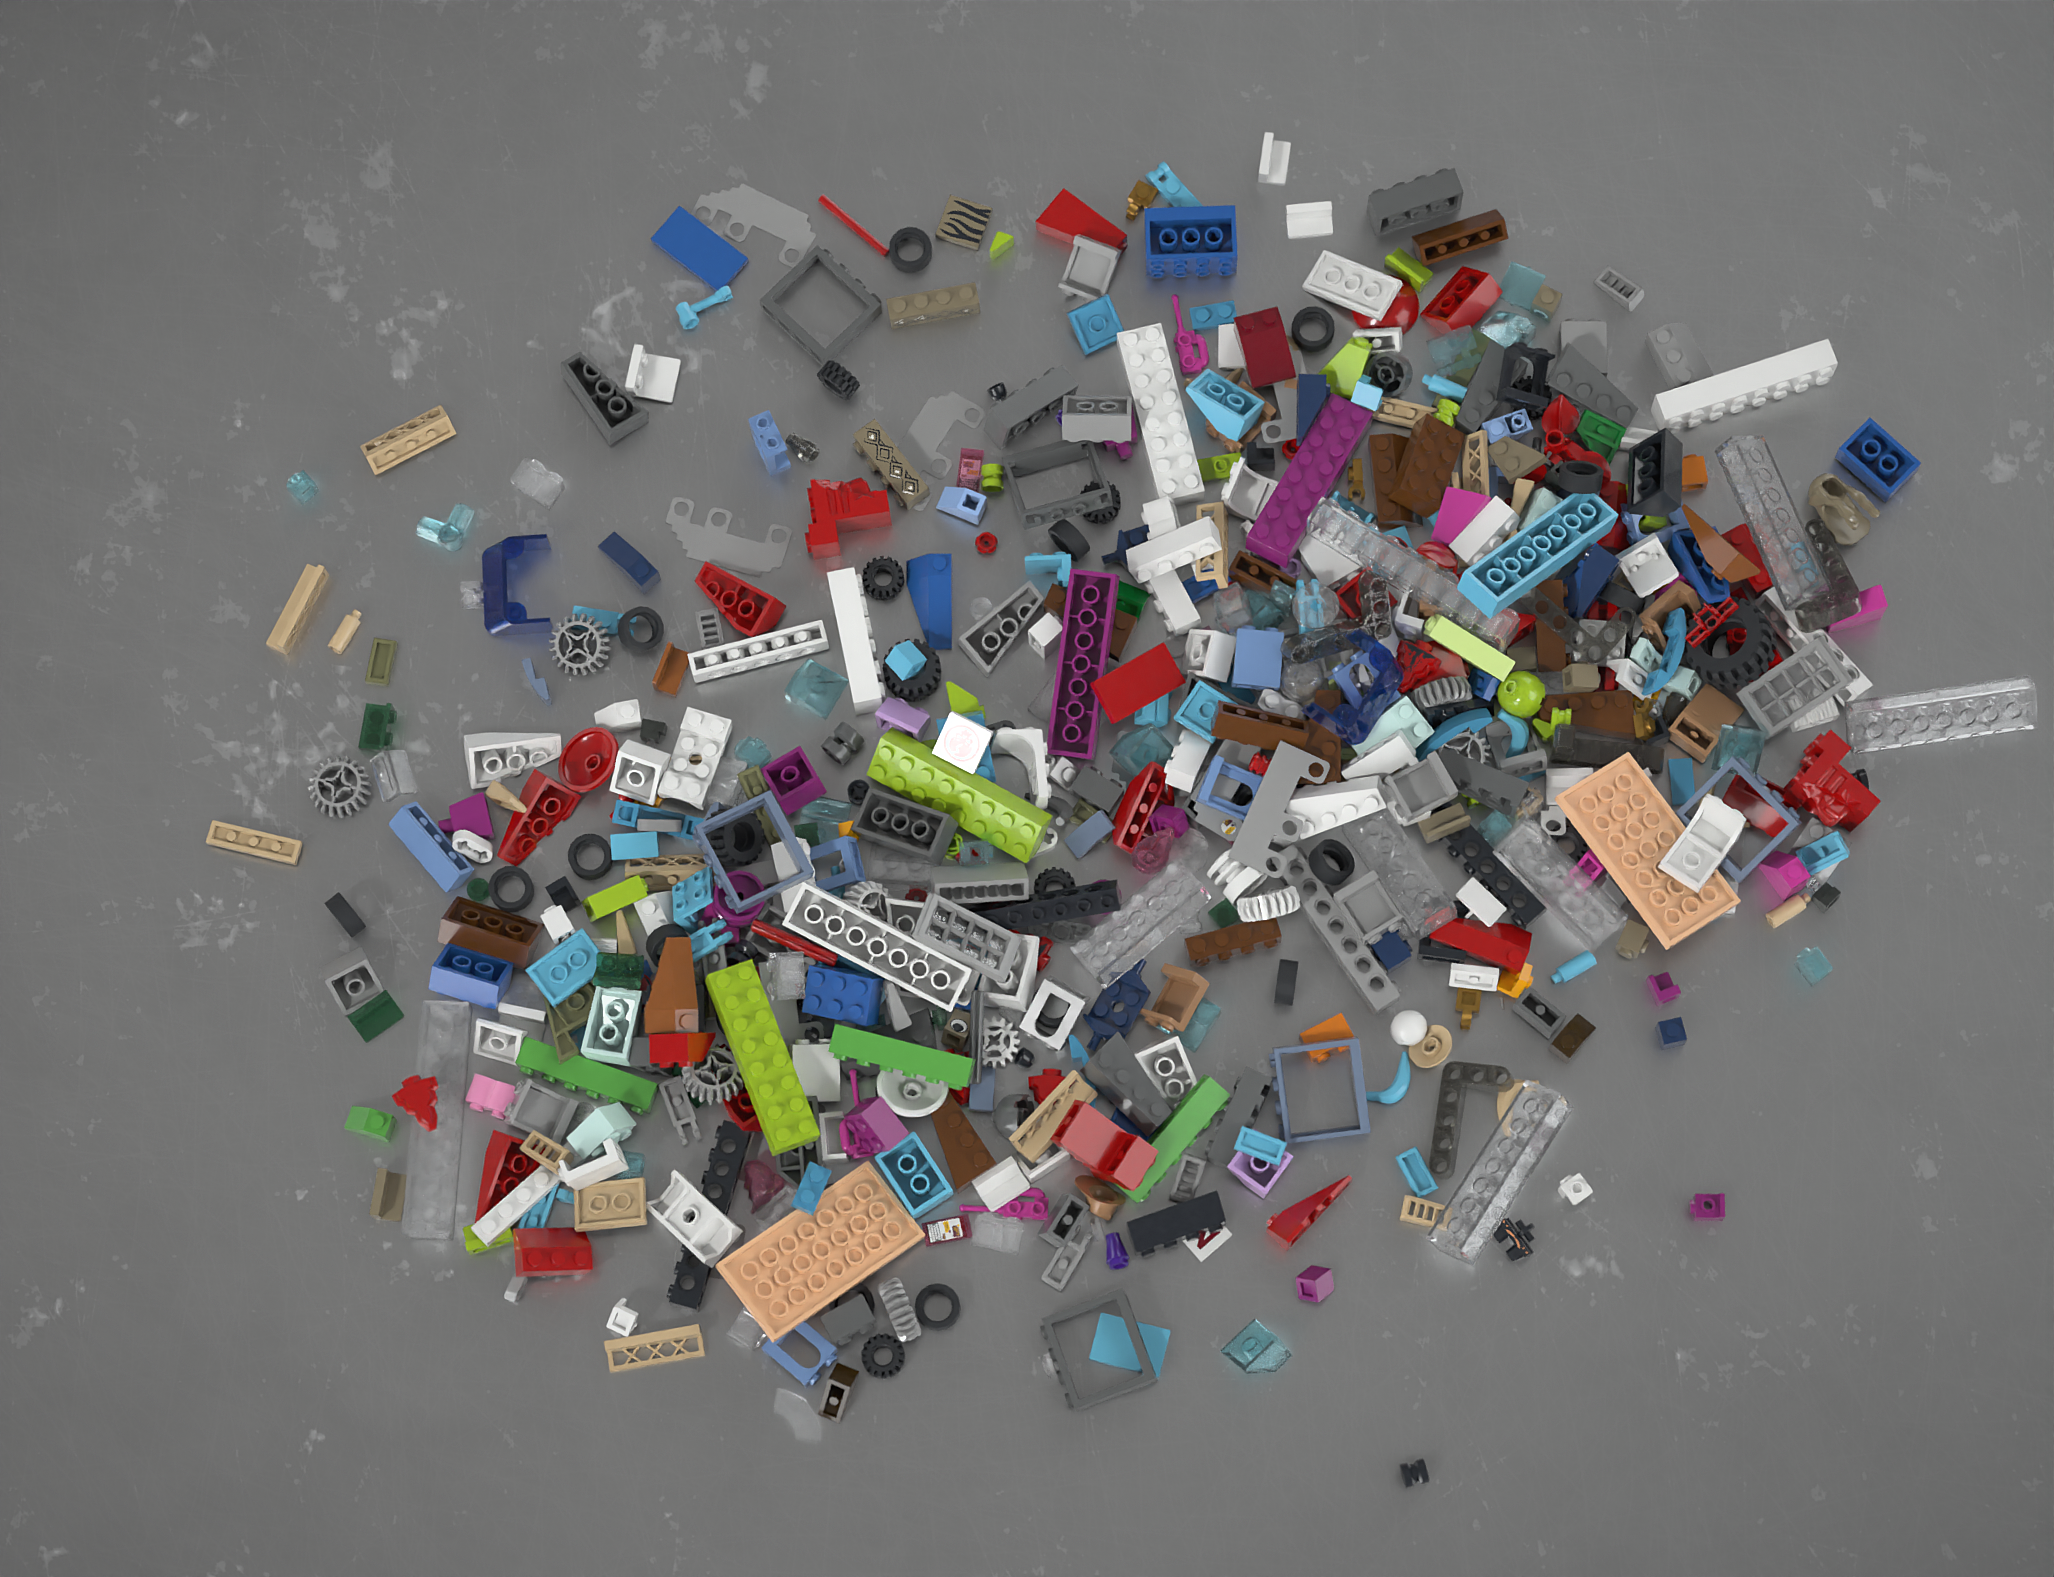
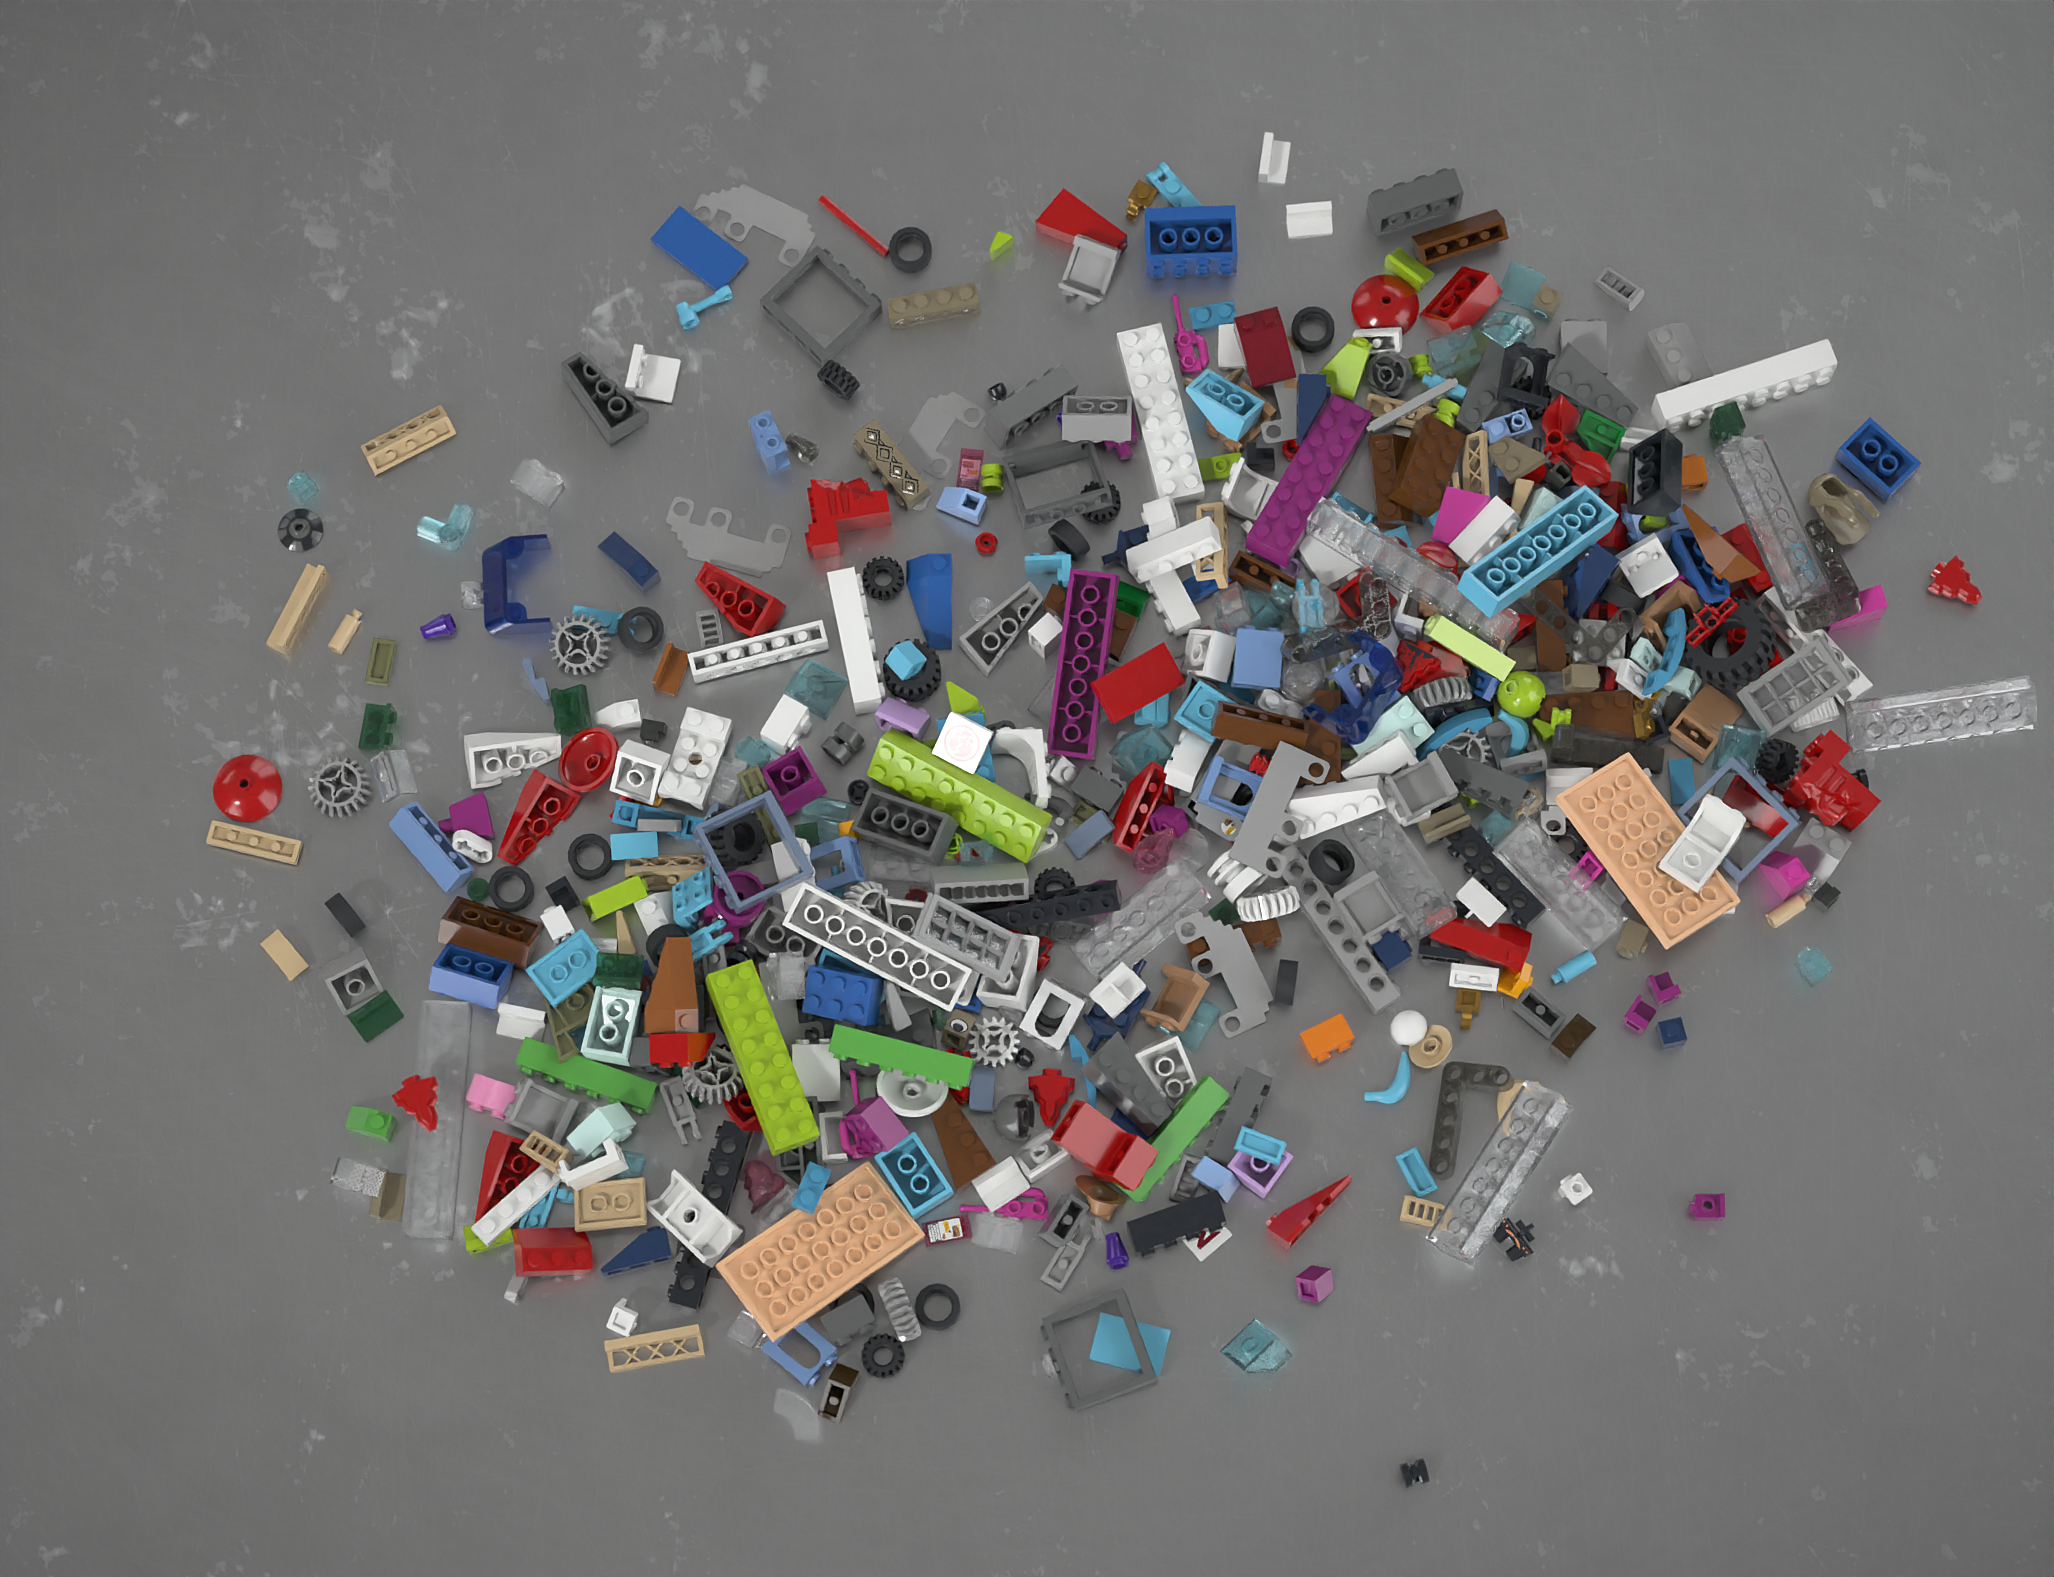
(256, 799): none -> red dish
(284, 954): none -> tan slope
(304, 539): none -> dish
(357, 1177): none -> clear panel
(440, 626): none -> dark purple cone
(498, 1040): white slope -> none
(504, 797): tan slope -> none
(571, 710): none -> clear green bracket
(643, 1251): none -> dark blue slope
(786, 726): none -> white brick
(794, 942): red axle -> none
(964, 222): dark tan tile -> none
(976, 1034): dark grey axle -> none
(1039, 1133): tan fence -> none
(1095, 324): dark azure tile -> none
(1118, 990): none -> white panel
(1215, 1178): none -> light blue slope
(1236, 962): none -> light grey piece
(1352, 285): white tile -> none
(1355, 474): pearl gold plate -> none
(1358, 1083): sand blue window -> none
(1367, 394): medium azure panel -> none
(1412, 406): none -> light grey piece
(1420, 366): none -> lime wheel
(1580, 477): black tyre -> none
(1639, 1015): none -> magenta panel
(1726, 422): none -> clear green brick
(1786, 762): none -> black tyre
(1823, 852): medium azure hinge -> none
(1954, 581): none -> red rock

